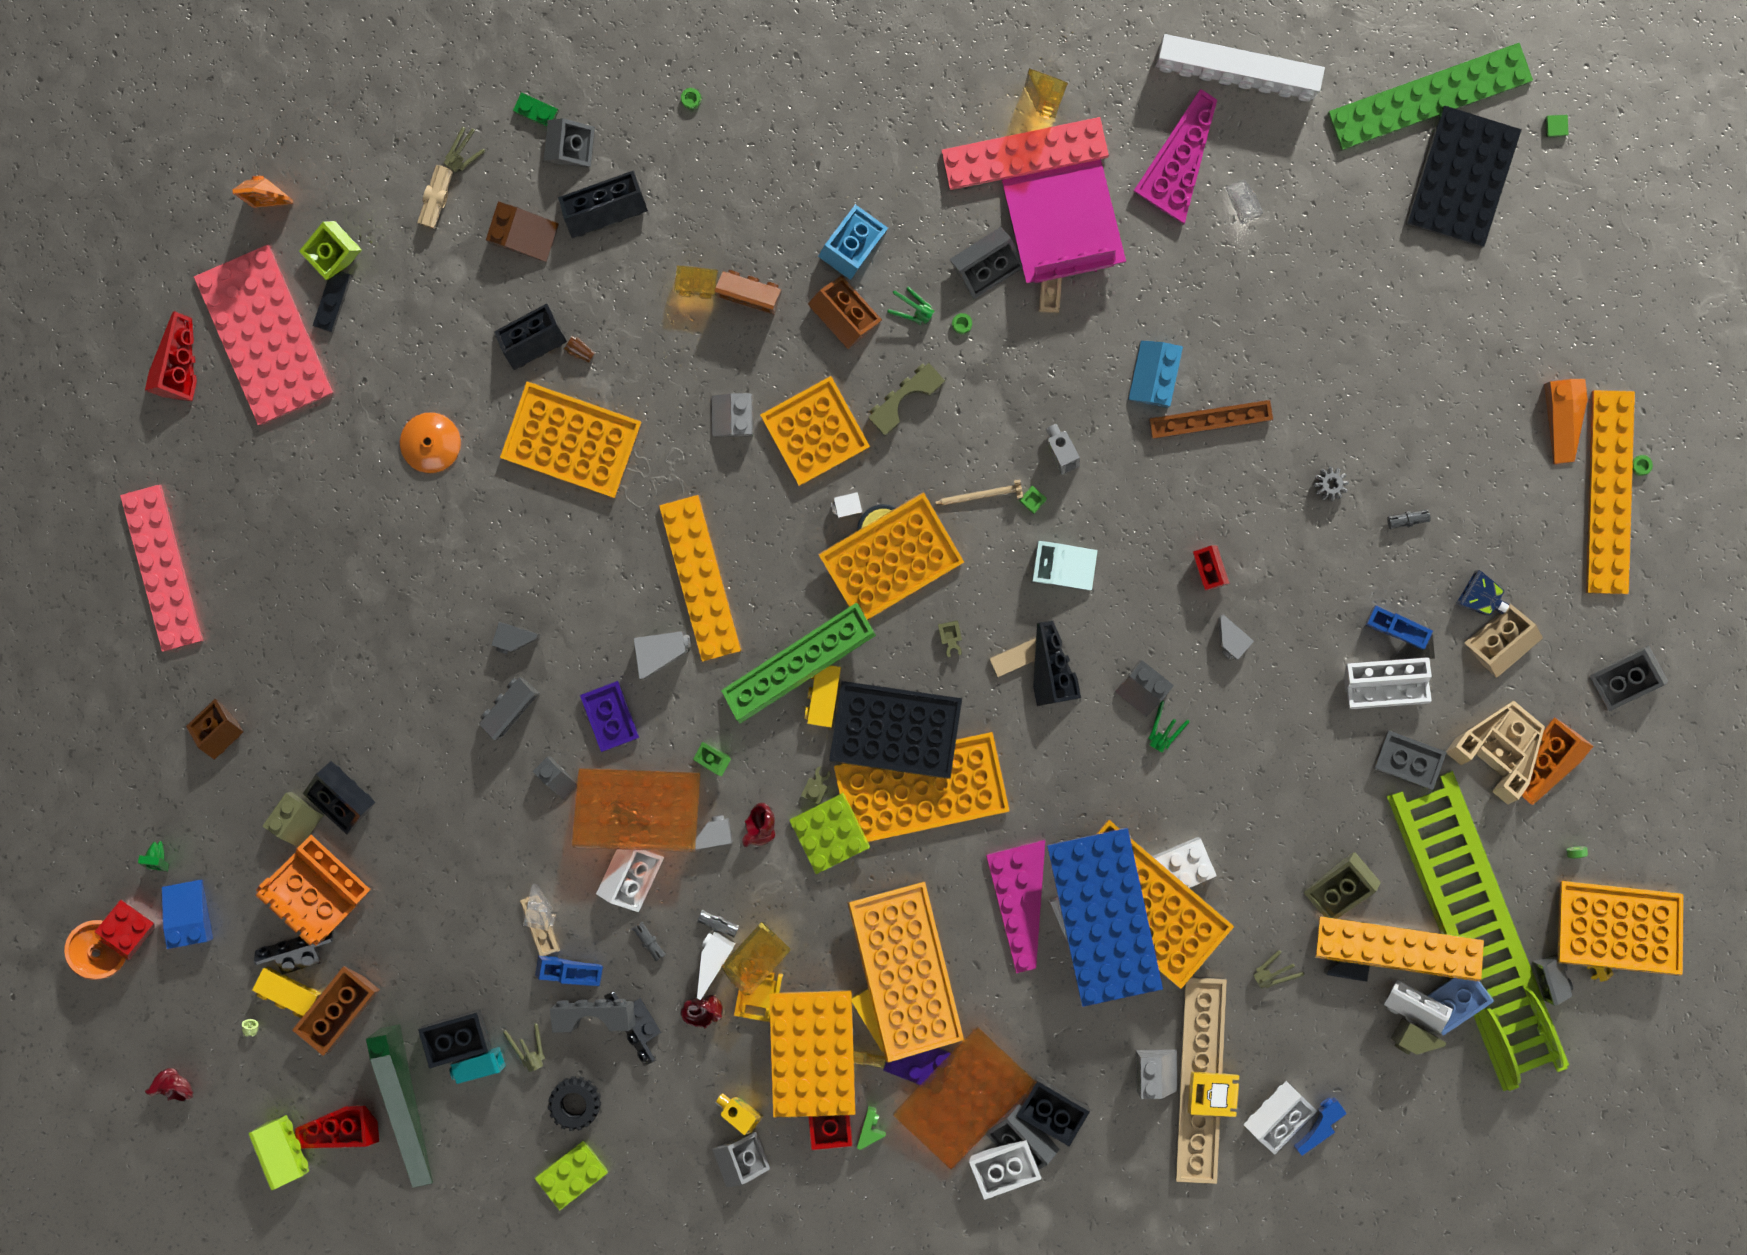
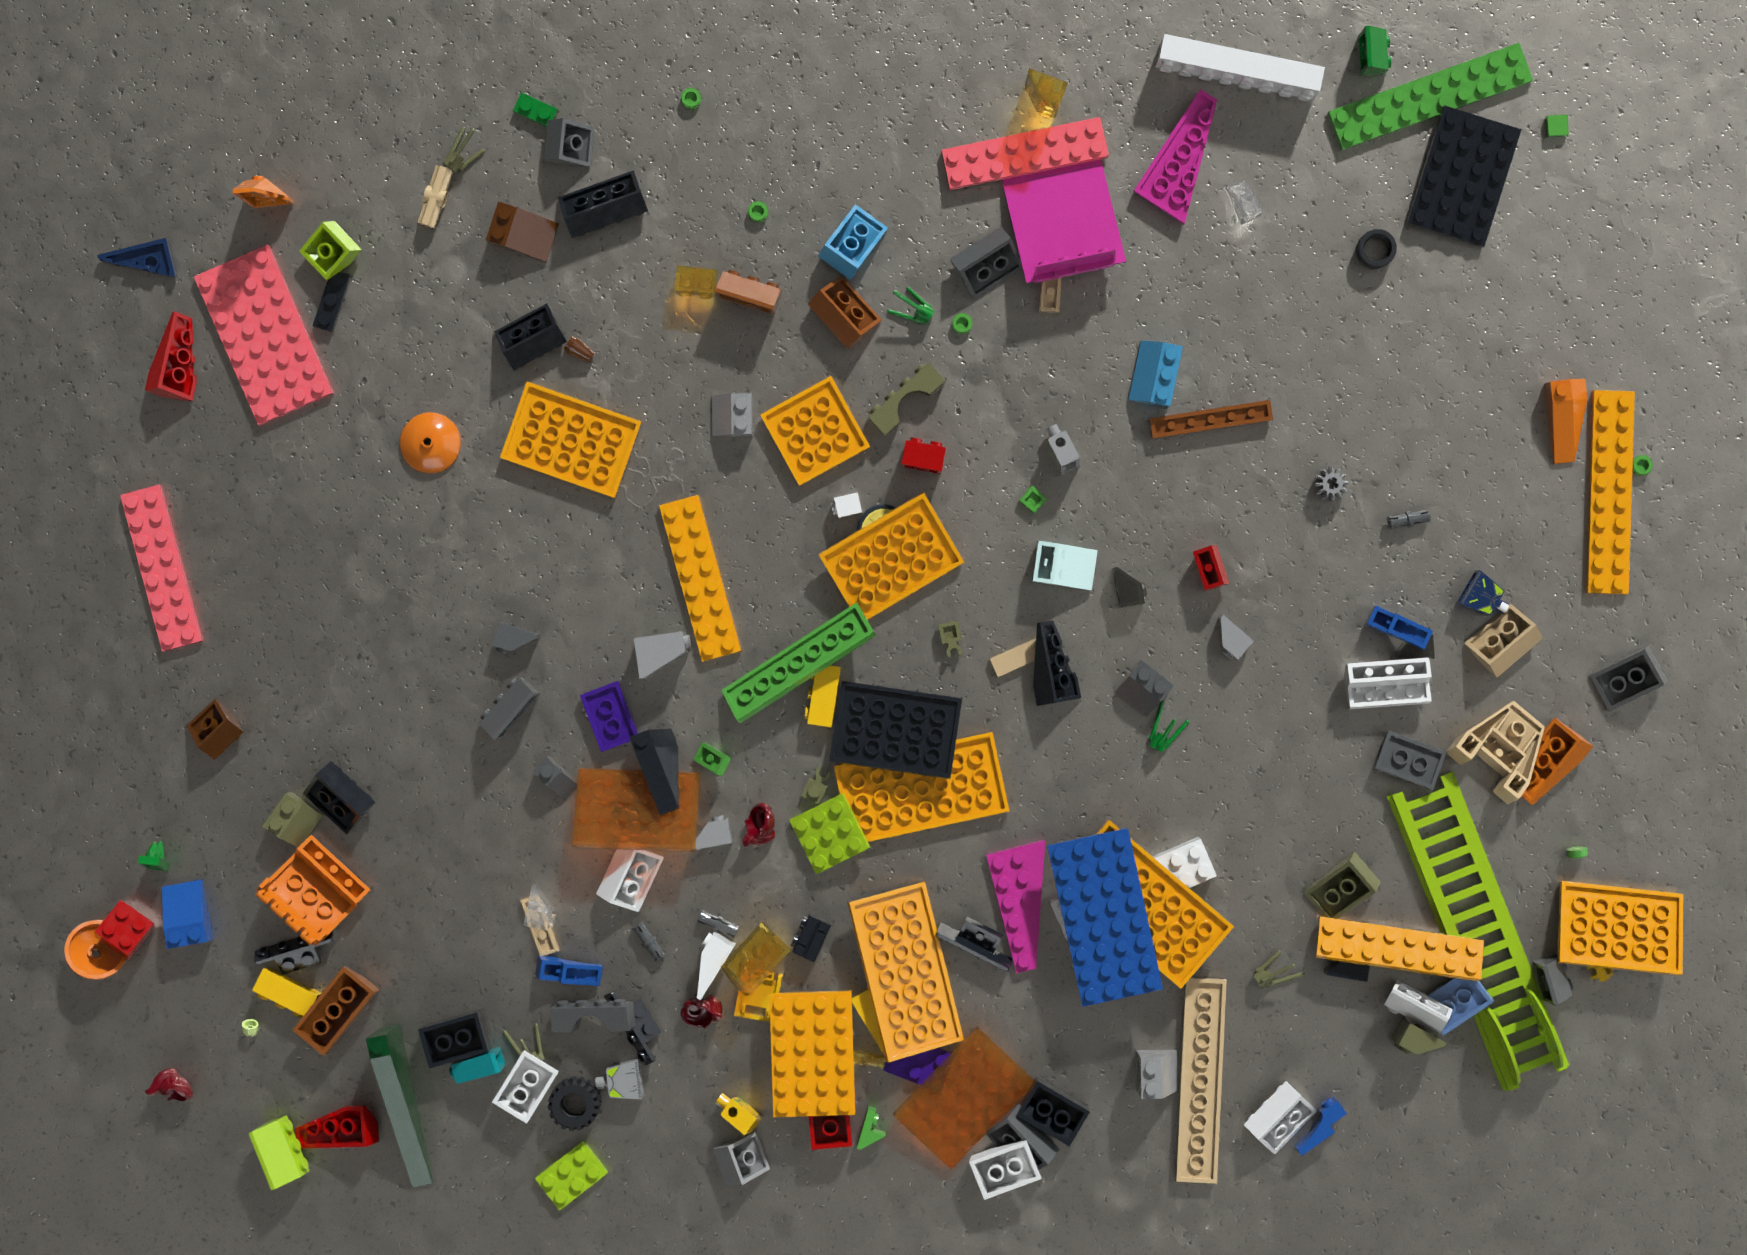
(149, 257): none -> dark blue wing
(525, 1086): none -> white slope
(623, 1080): none -> light grey torso
(658, 759): none -> black wedge
(758, 211): none -> bright green tile
(811, 937): none -> black brick
(923, 456): none -> red brick
(977, 940): none -> black bracket
(983, 494): tan piece -> none
(1128, 589): none -> clear smoke slope
(1218, 1094): yellow container -> none
(1373, 51): none -> green slope
(1387, 237): none -> black tyre

